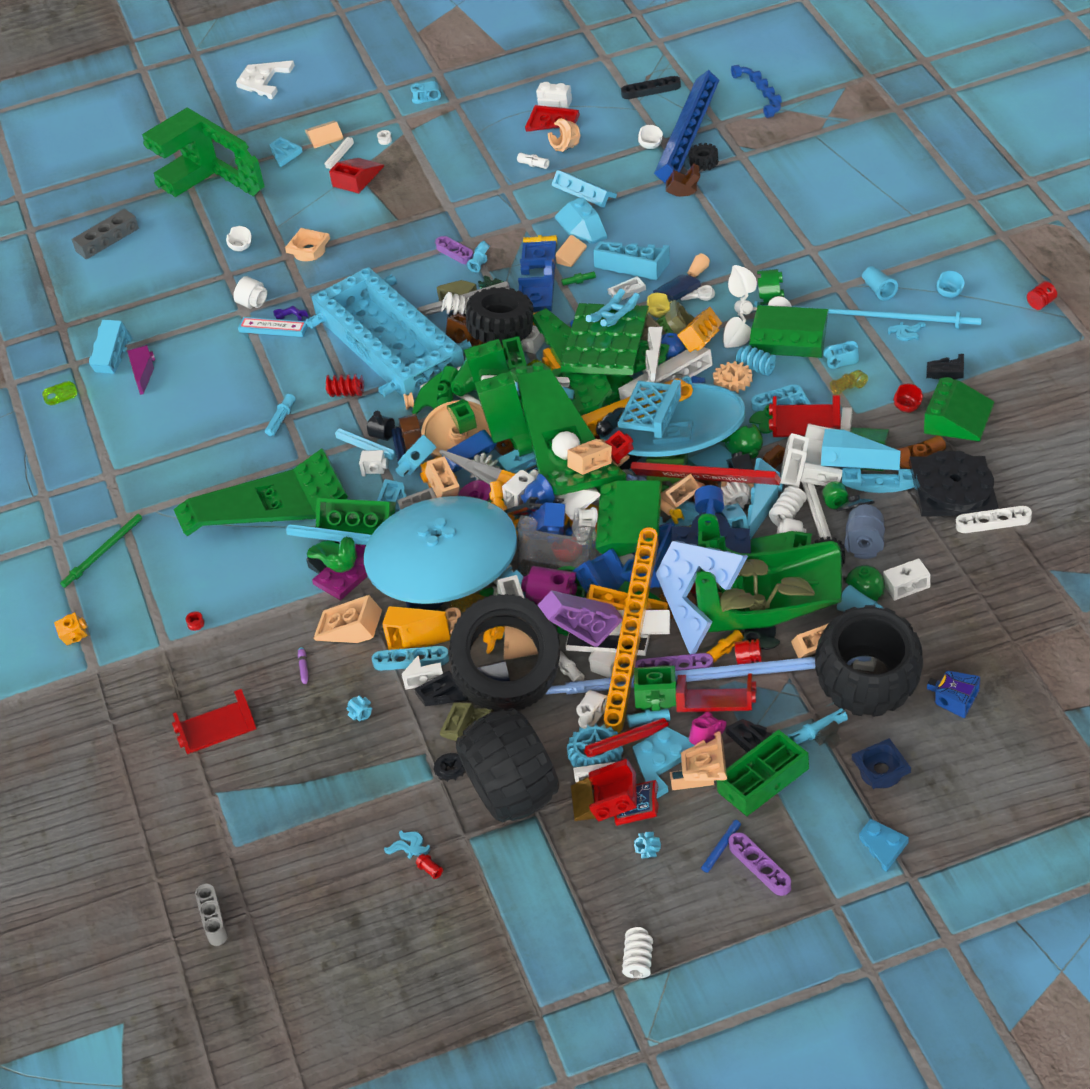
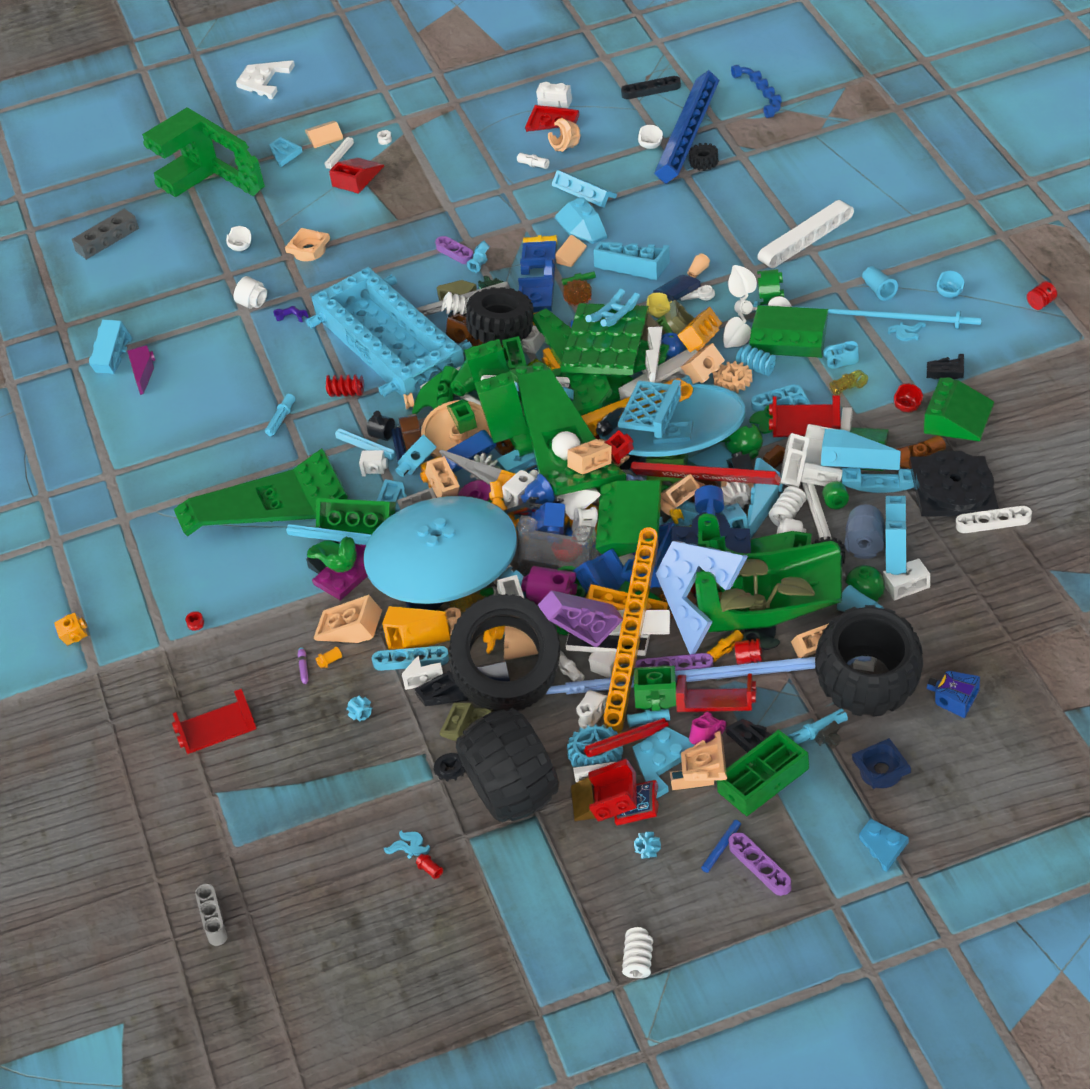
(63, 391): clear neon green piece -> none
(78, 571): green bar -> none
(272, 326): tile -> none
(327, 658): none -> light orange pin
(425, 92): medium azure piece -> none
(577, 292): none -> clear orange gear
(630, 287): white tile -> none
(681, 184): reddish brown brick -> none
(703, 363): none -> light nougat brick
(805, 234): none -> white beam
(854, 501): black dish -> none
(895, 534): none -> medium azure arch

